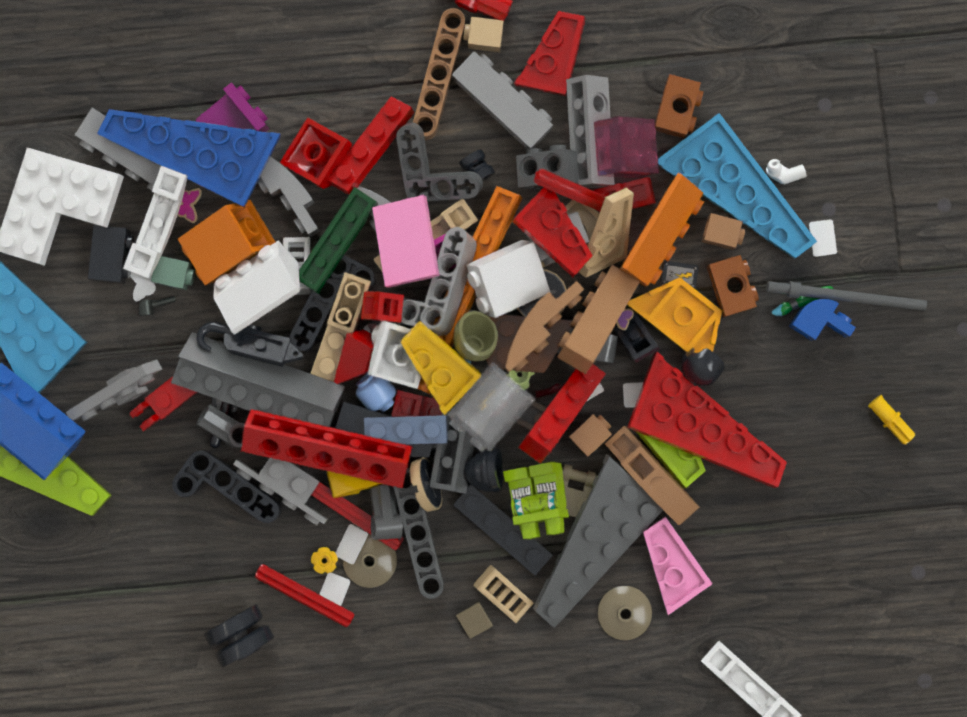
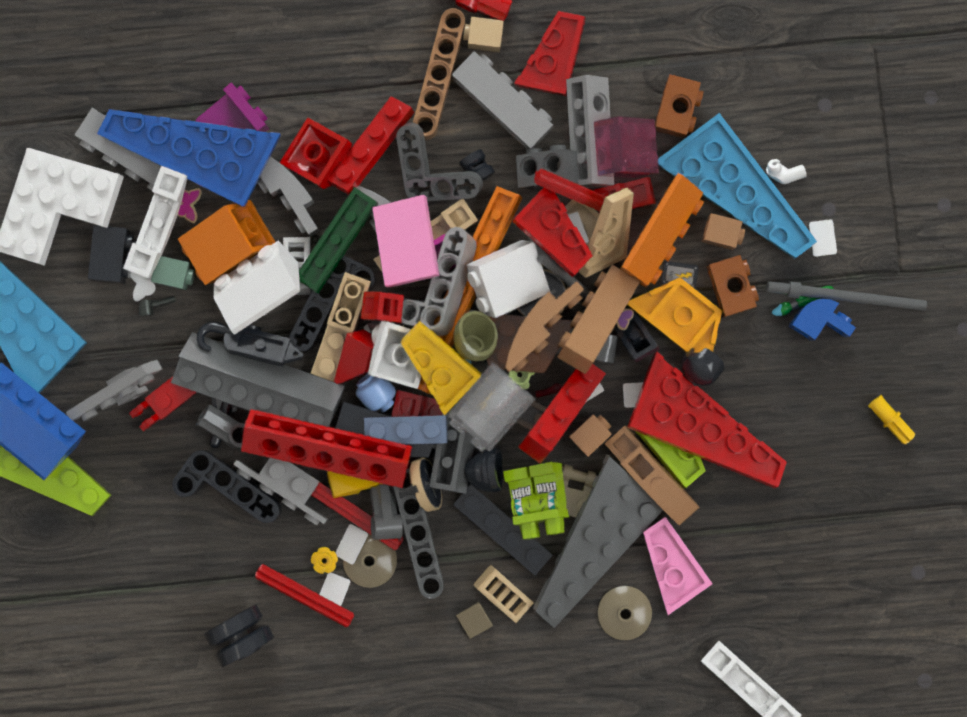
(557, 270): none -> dark grey bar

